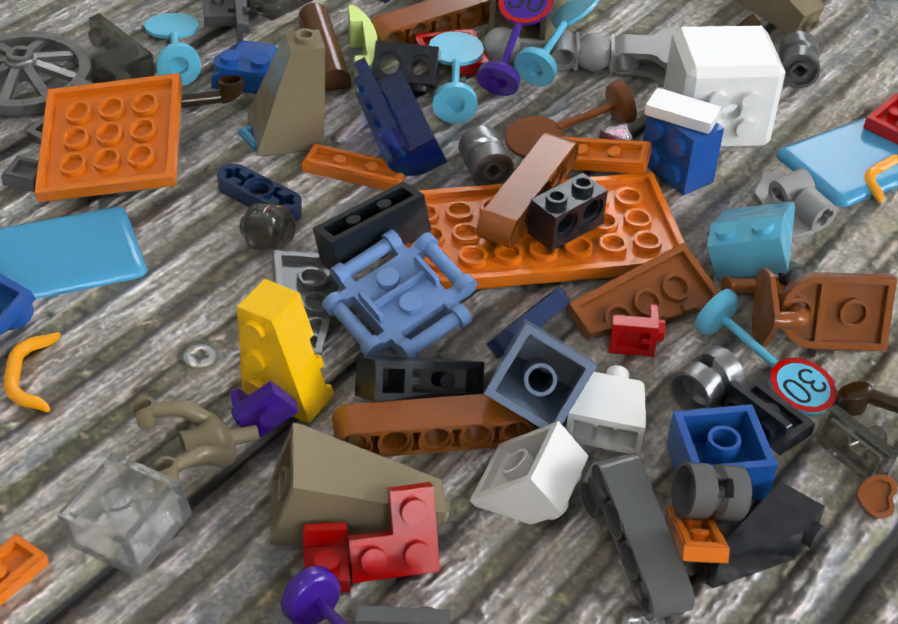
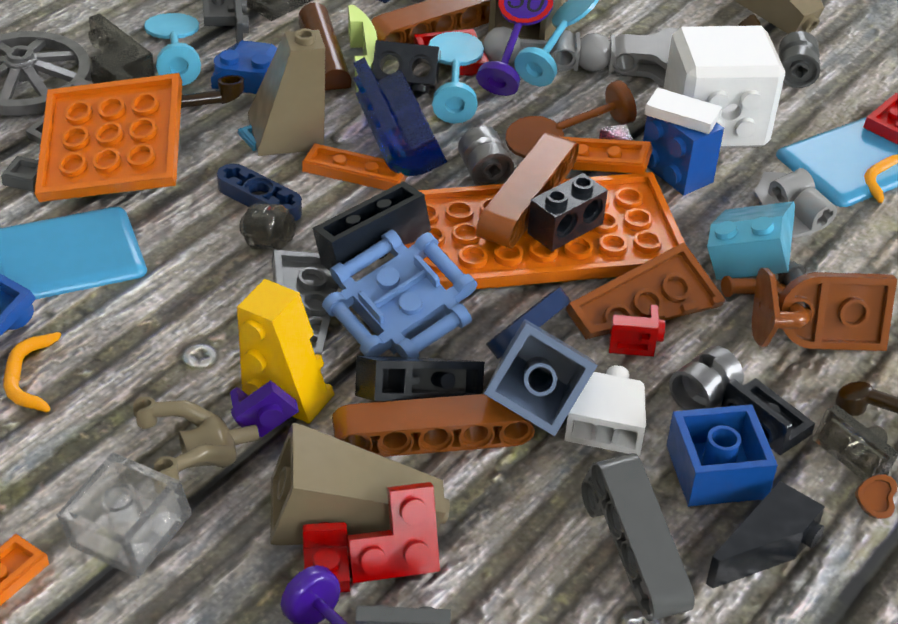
(532, 475): white slope -> none
(697, 538): orange tile -> none
(710, 491): dark grey wheel -> none
(793, 379): medium azure piece -> none

